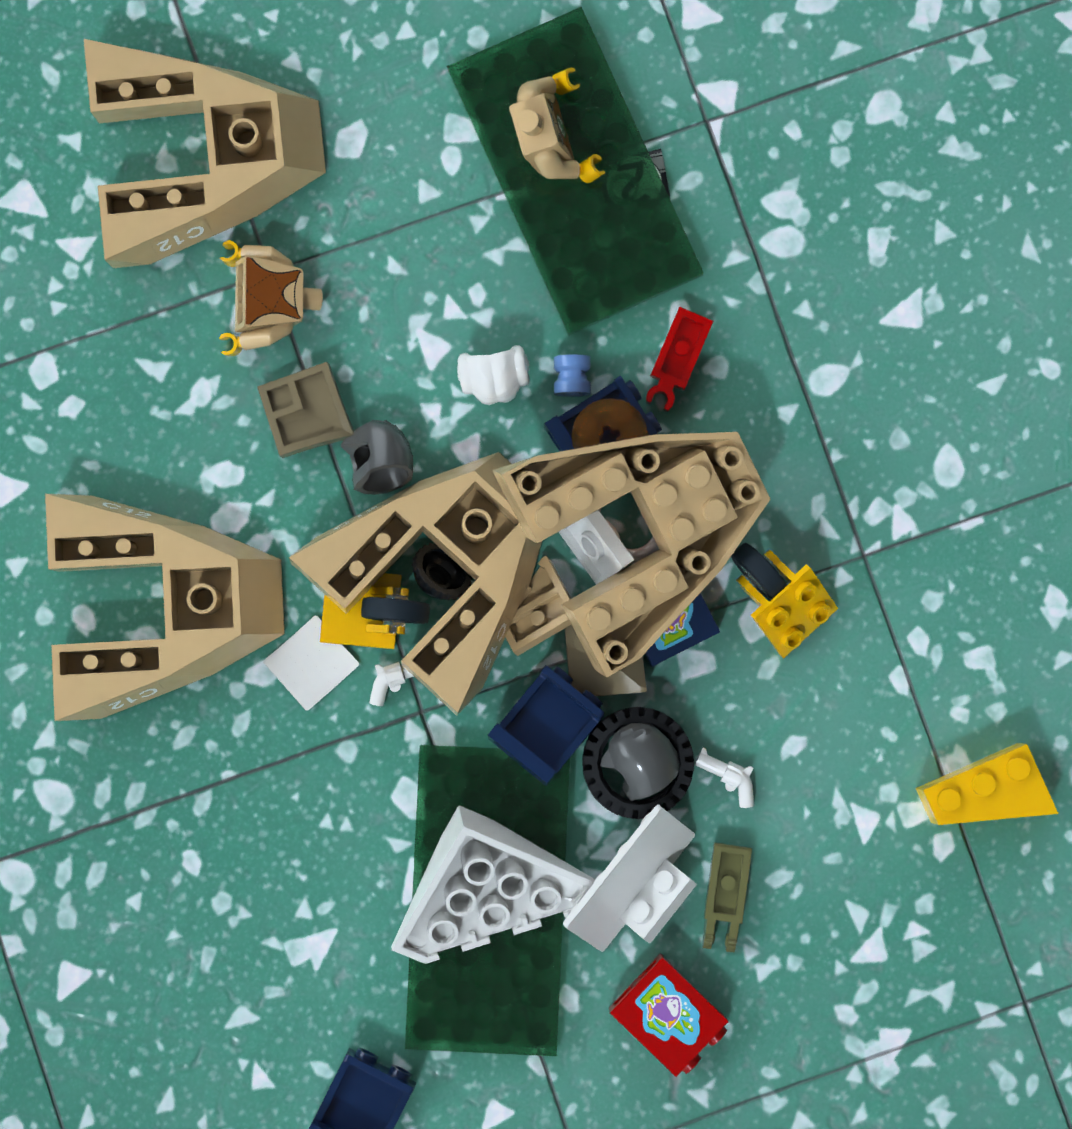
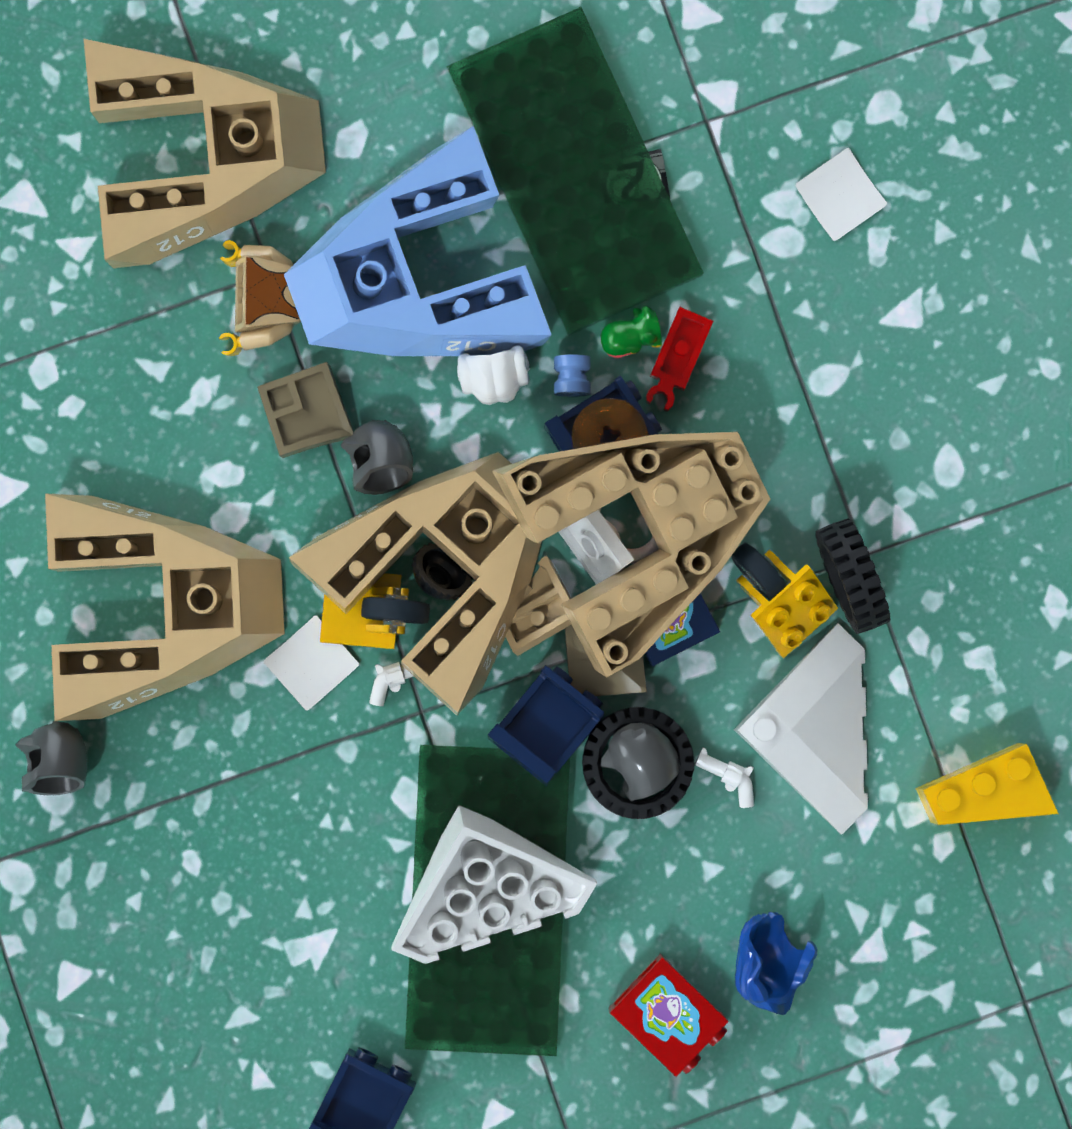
(54, 760): none -> dark grey piece
(360, 292): none -> light blue piece
(543, 130): tan torso -> none
(629, 336): none -> green animal
(637, 885): white bracket -> none
(726, 892): olive hinge -> none
(769, 964): none -> blue hair
(815, 729): none -> white slope
(840, 194): none -> white sticker
(853, 576): none -> black tyre

